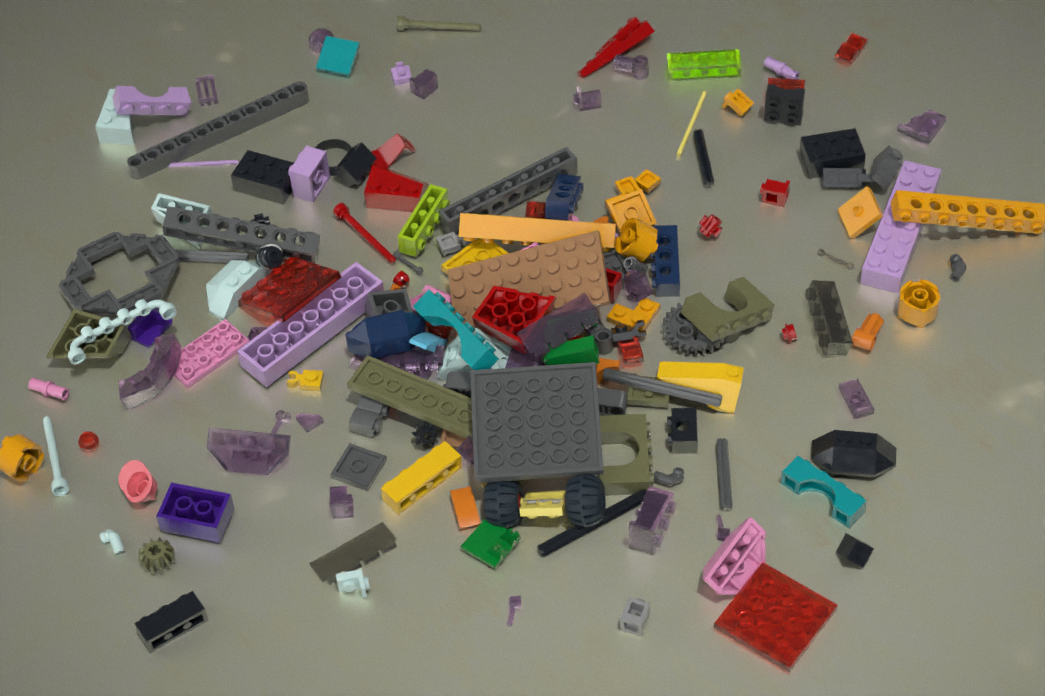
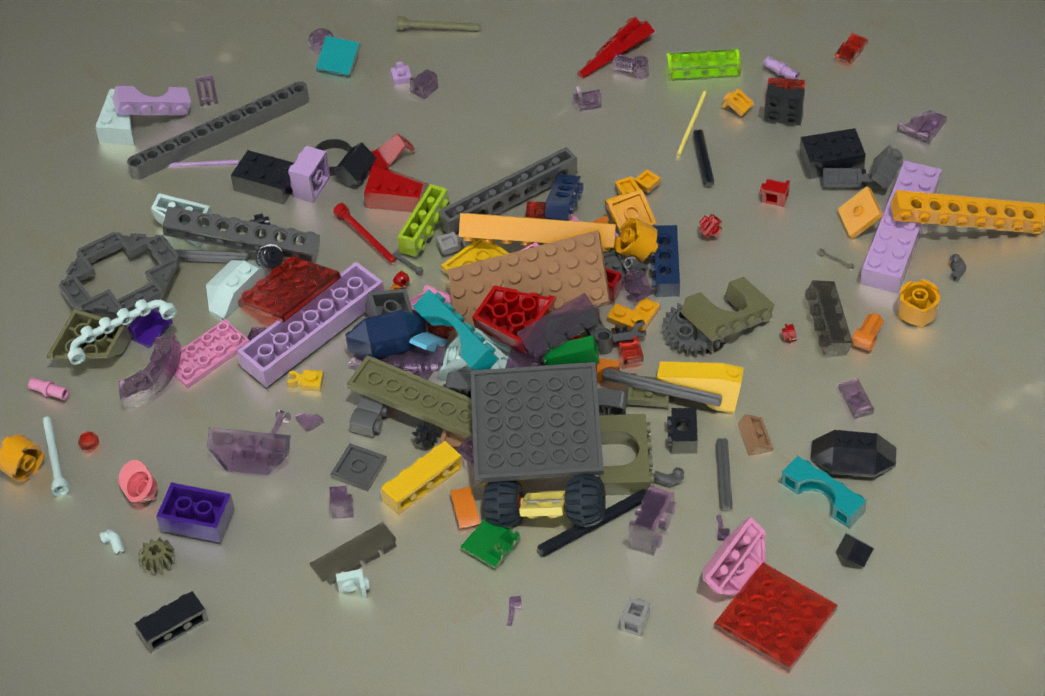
(755, 435): none -> medium nougat slope

